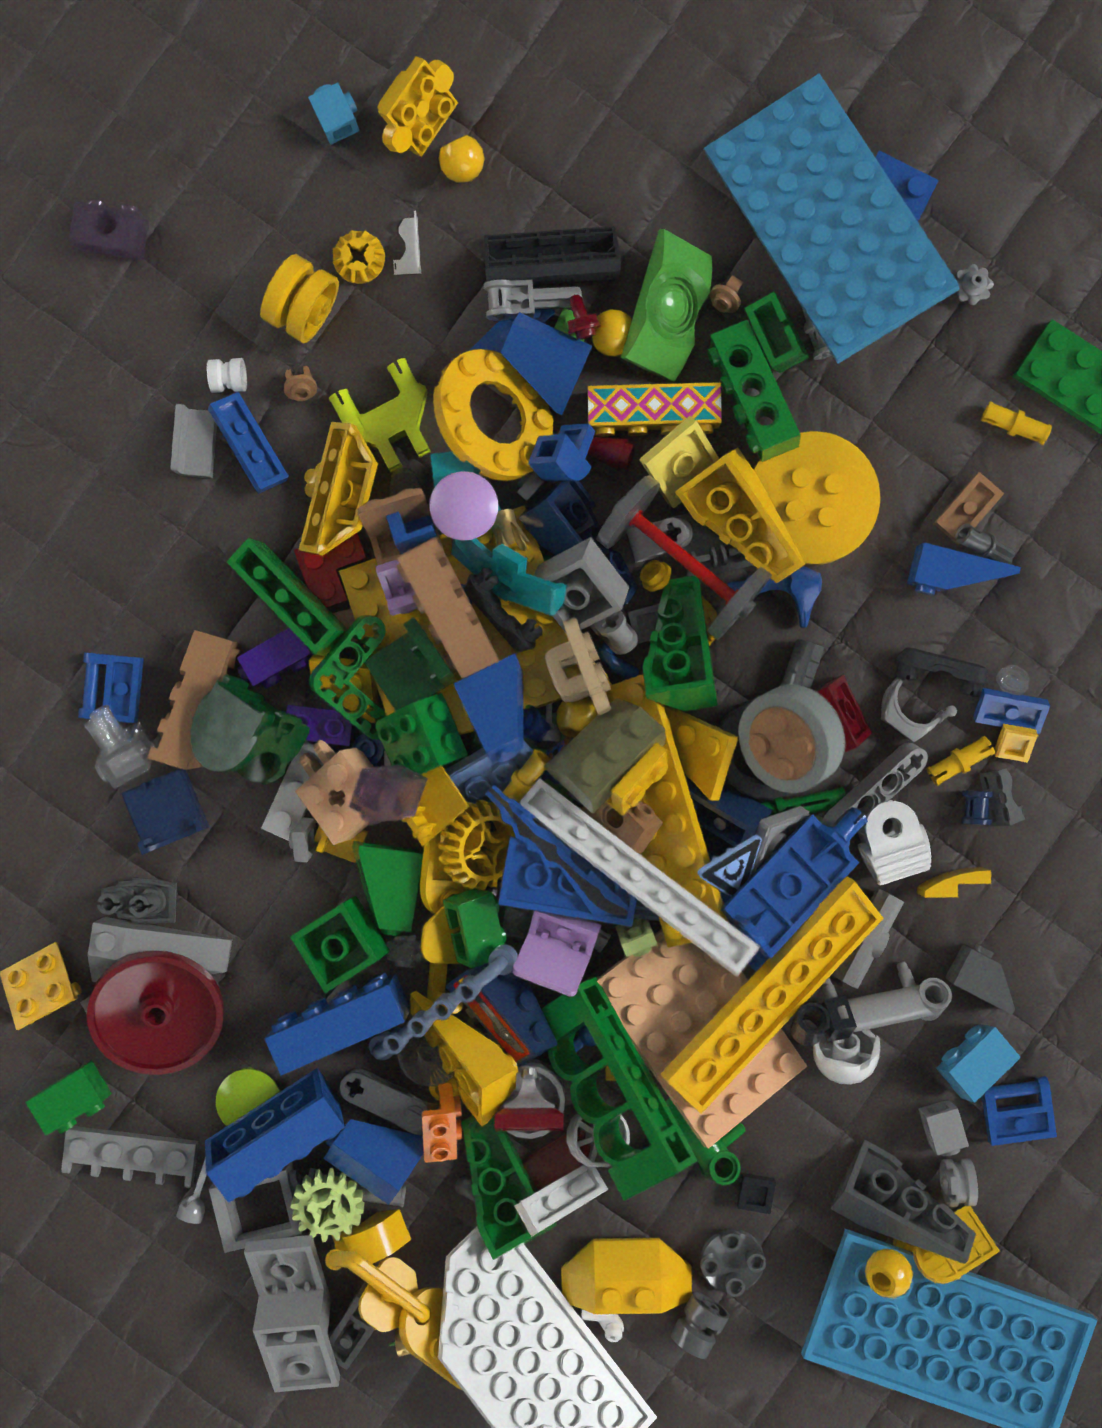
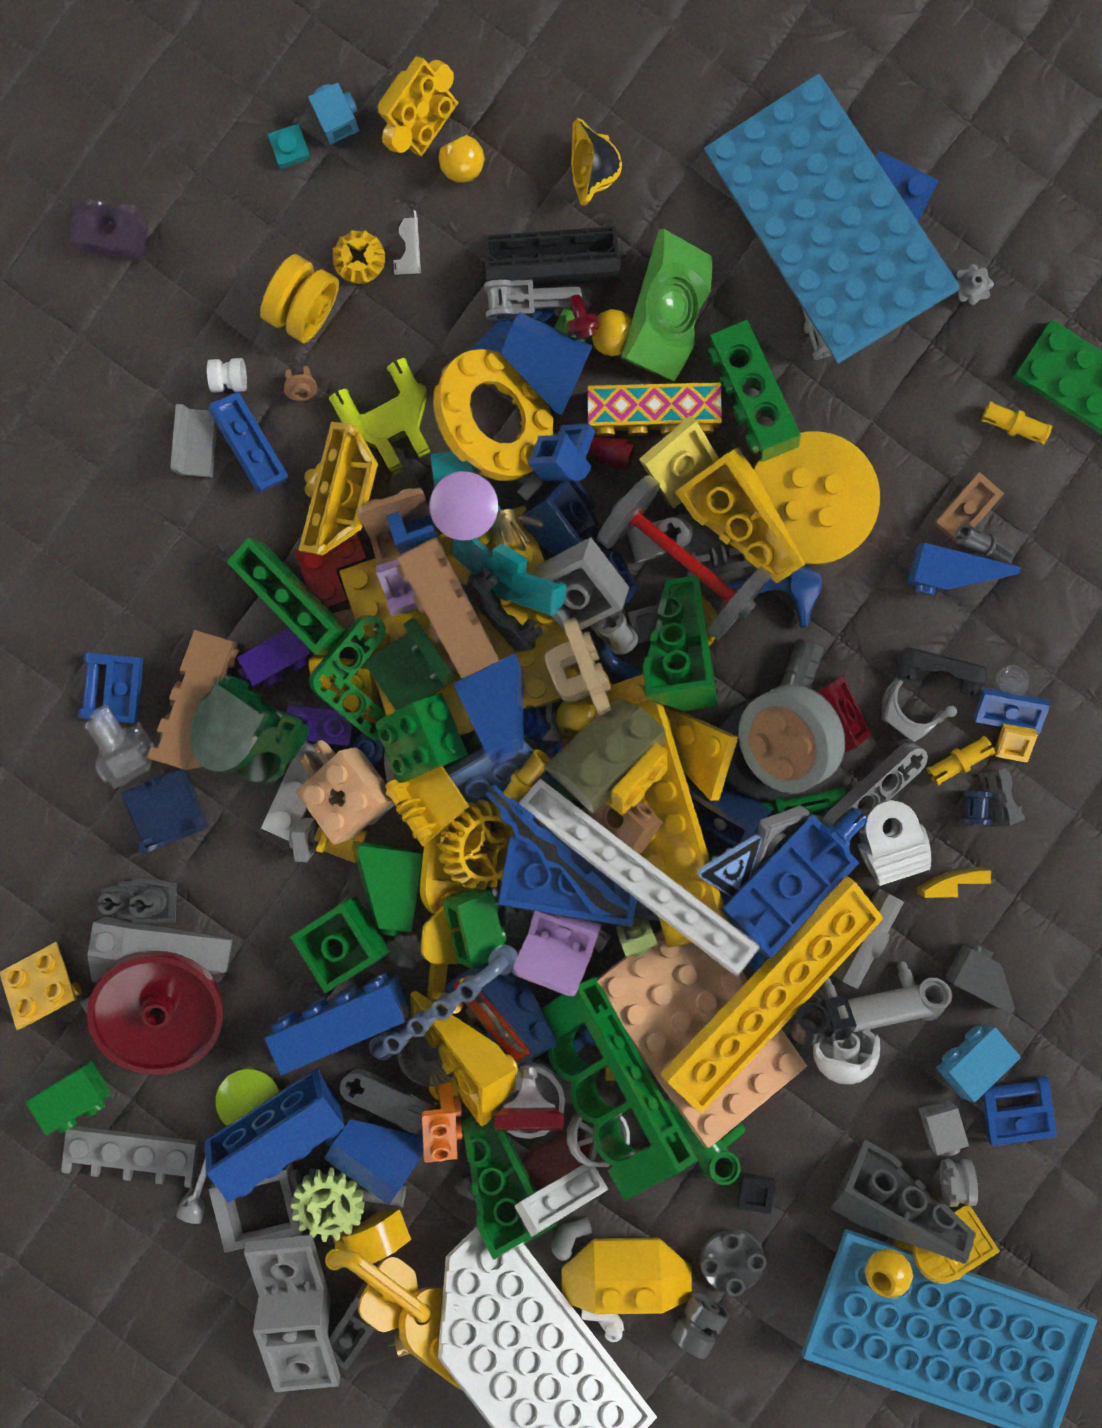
(289, 146): none -> teal plate
(387, 793): brick -> none
(566, 1236): none -> light grey arm
(593, 161): none -> yellow hat
(655, 575): yellow plate -> none
(725, 296): medium nougat plate -> none
(775, 332): green piece -> none

